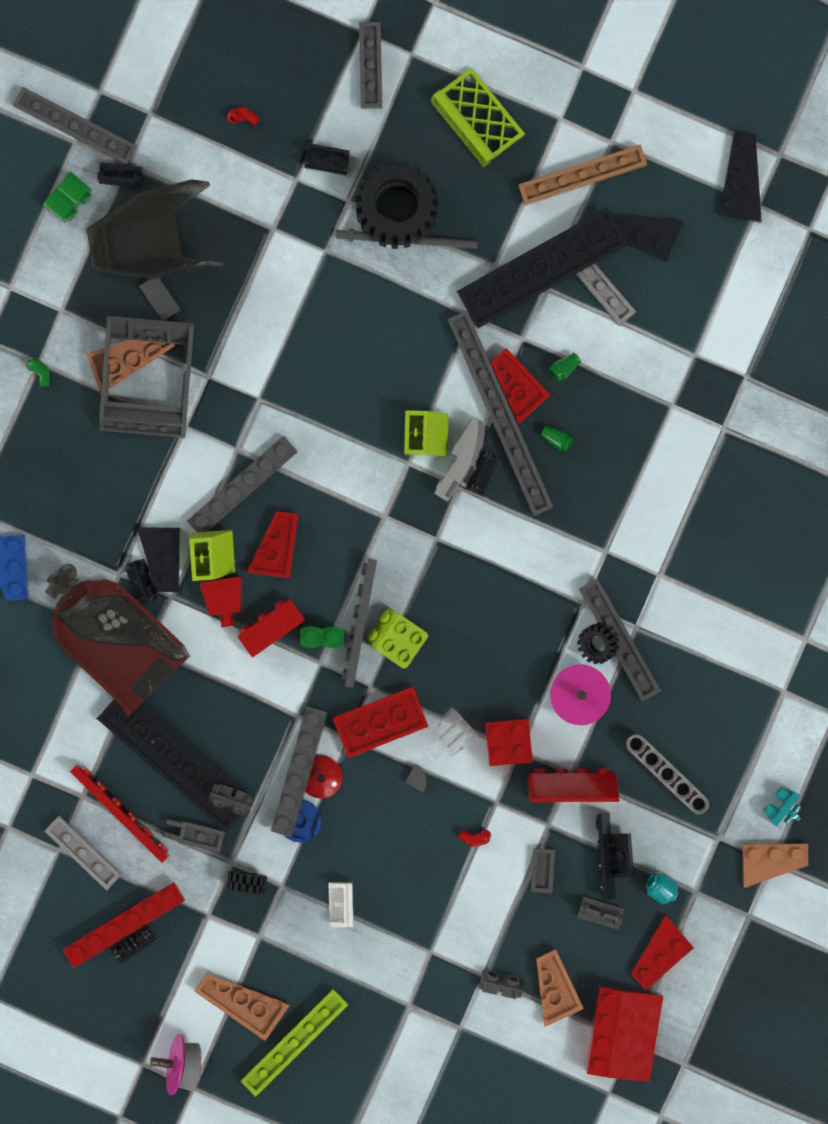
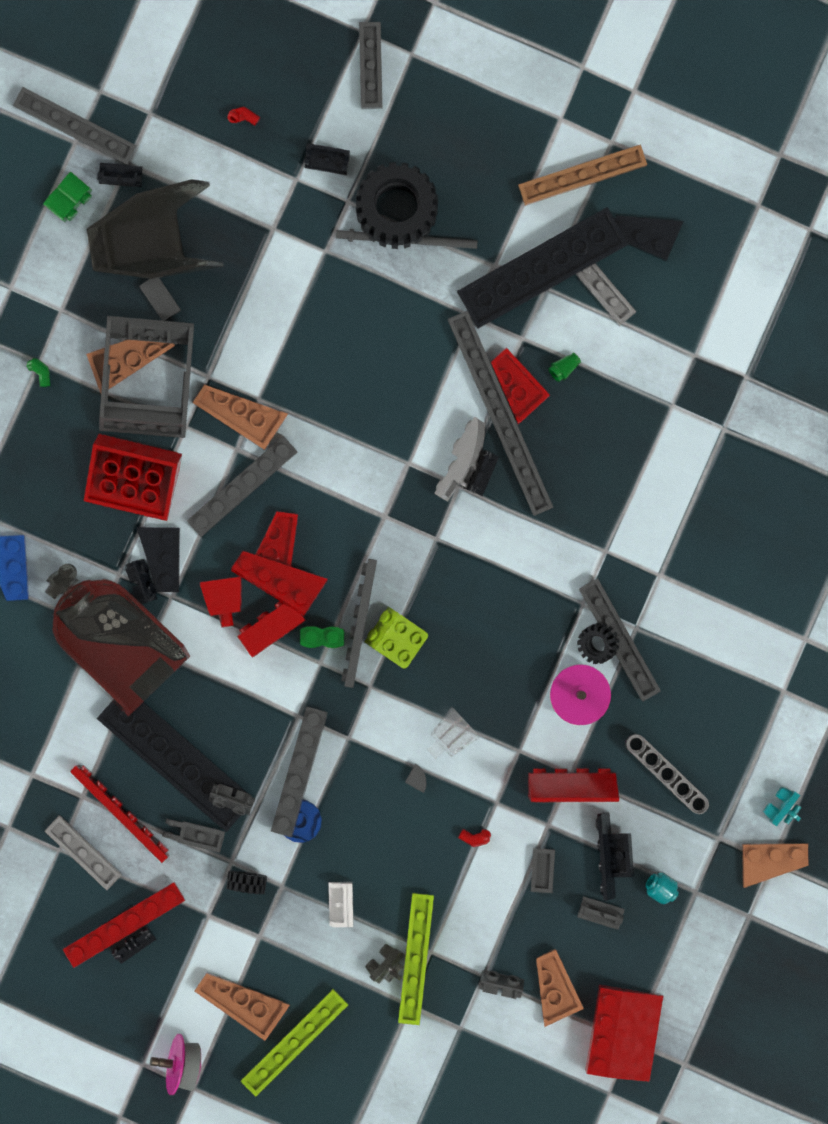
(132, 477): none -> red slope
(211, 554): lime slope -> none
(246, 417): none -> nougat wing
(285, 583): none -> red wing
(332, 781): red dish -> none
(380, 722): red plate -> none
(389, 967): none -> clear smoke hips
(416, 959): none -> lime plate
(426, 433): lime slope -> none
(460, 123): lime fence -> none
(508, 742): red brick -> none
(557, 438): green cone -> none
(661, 954): red wing -> none
(741, 184): black wing -> none

